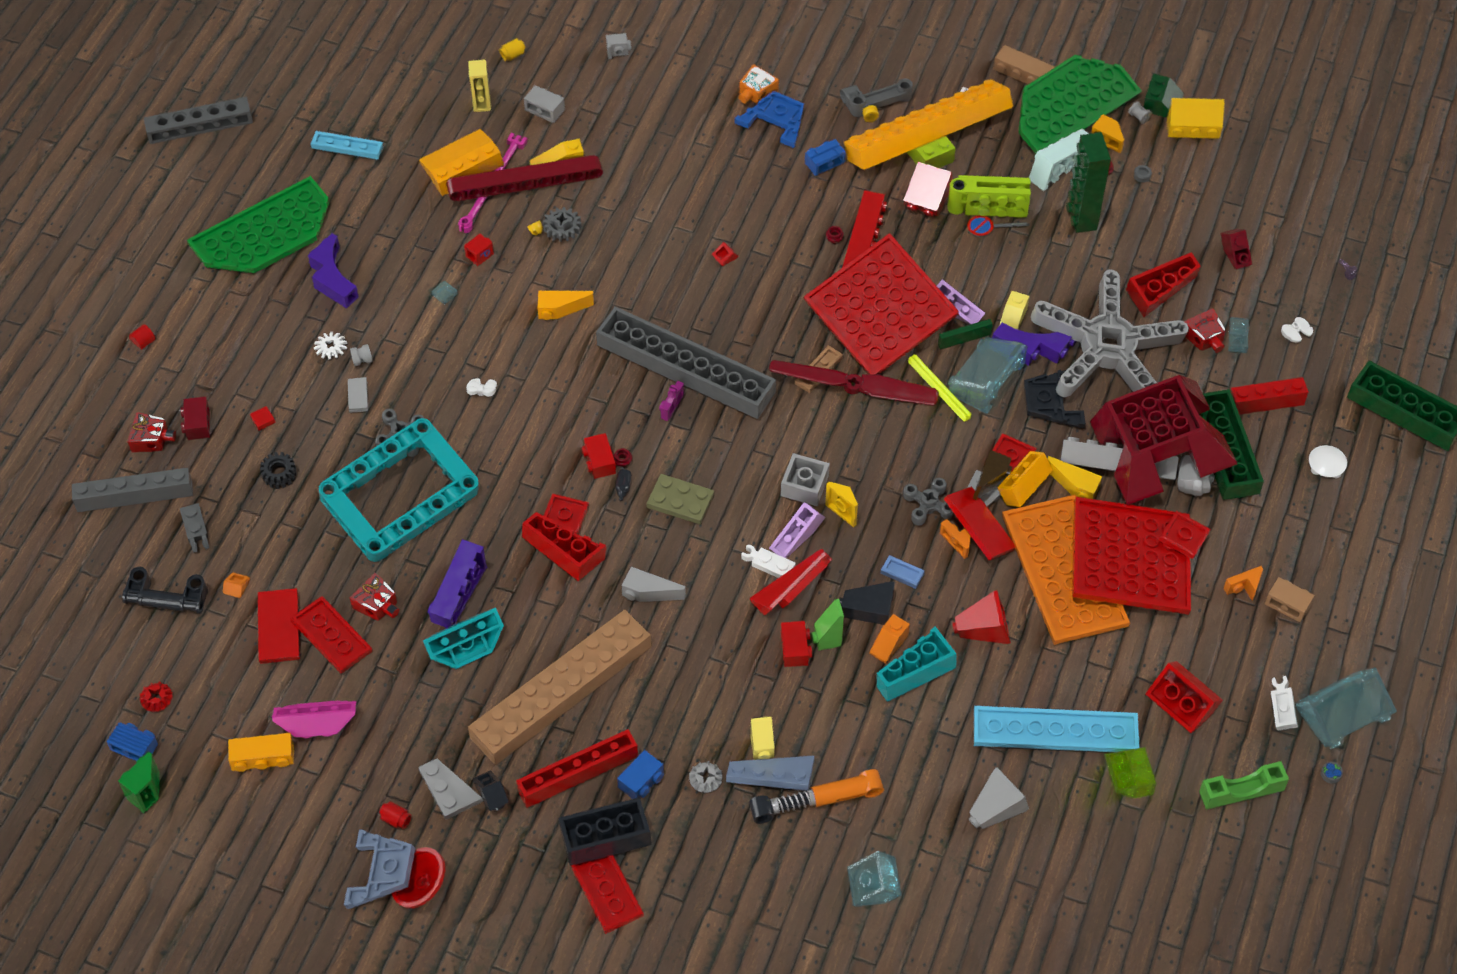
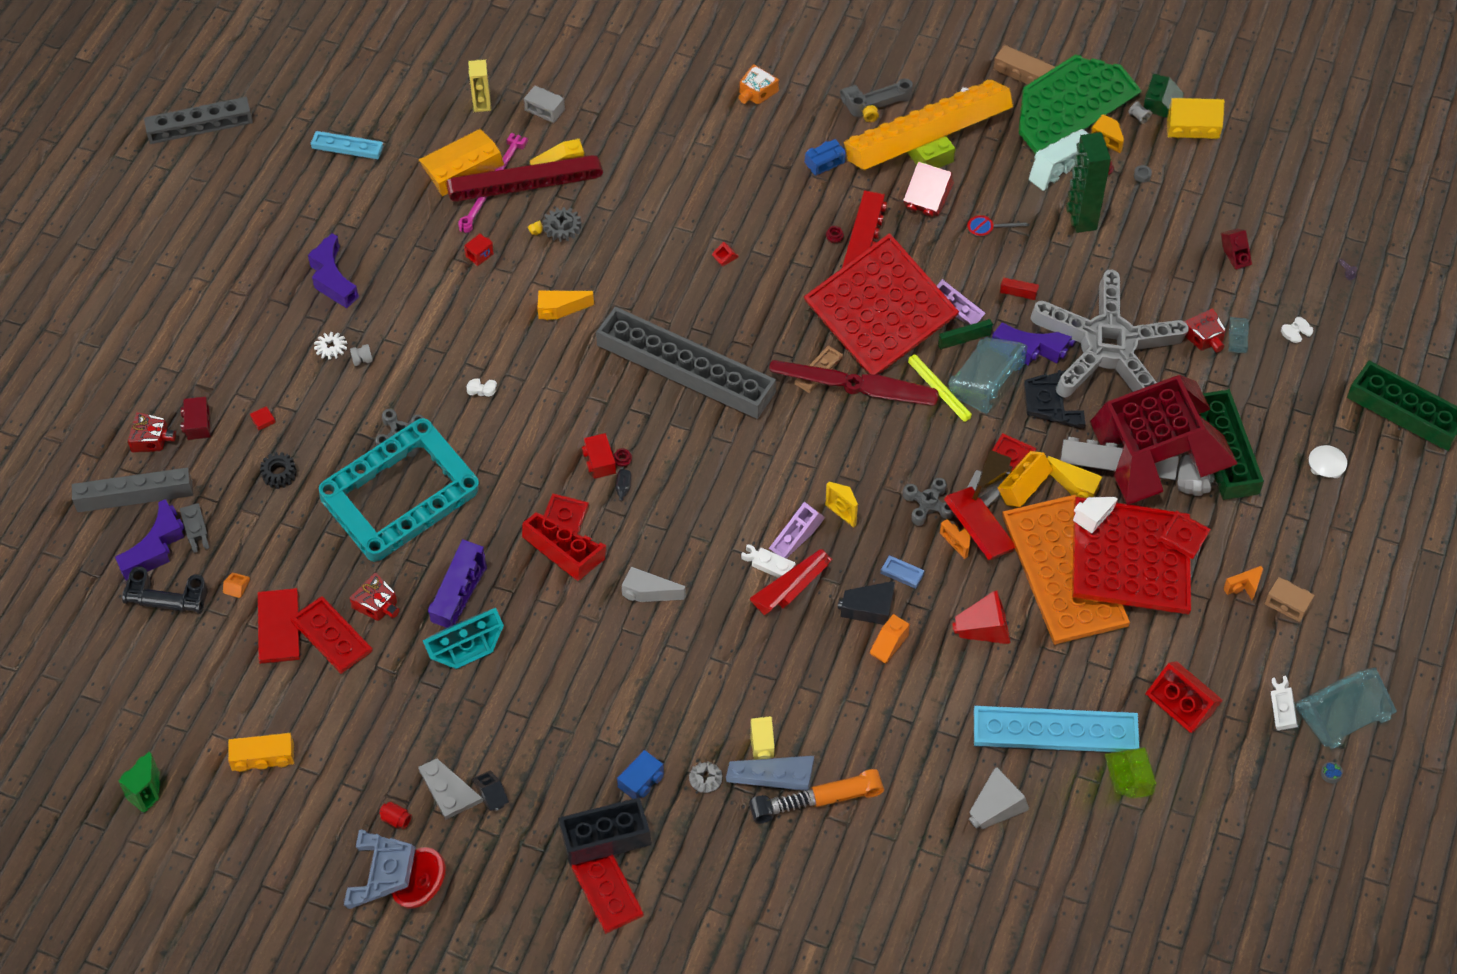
(131, 742): blue brick -> none
(142, 336): red brick -> none
(153, 548): none -> dark purple arch
(156, 704): red gear -> none
(264, 230): green plate -> none
(314, 718): dark pink wedge -> none
(357, 395): light grey tile -> none
(444, 292): clear light blue tile -> none
(512, 49): yellow brick -> none
(559, 687): medium nougat brick -> none
(577, 768): red brick -> none
(617, 45): light grey brick -> none
(674, 396): magenta plate -> none
(680, 499): olive plate -> none
(779, 111): blue wing -> none
(794, 643): red brick -> none
(805, 479): light grey brick -> none
(829, 627): bright green slope -> none
(874, 880): clear light blue slope -> none
(917, 665): teal wedge -> none
(989, 196): lime hinge -> none
(1015, 309): light yellow slope -> none
(1019, 288): none -> red slope
(1093, 511): none -> white slope
(1162, 282): red wedge -> none
(1264, 781): bright green arch -> none
(1270, 395): red brick -> none

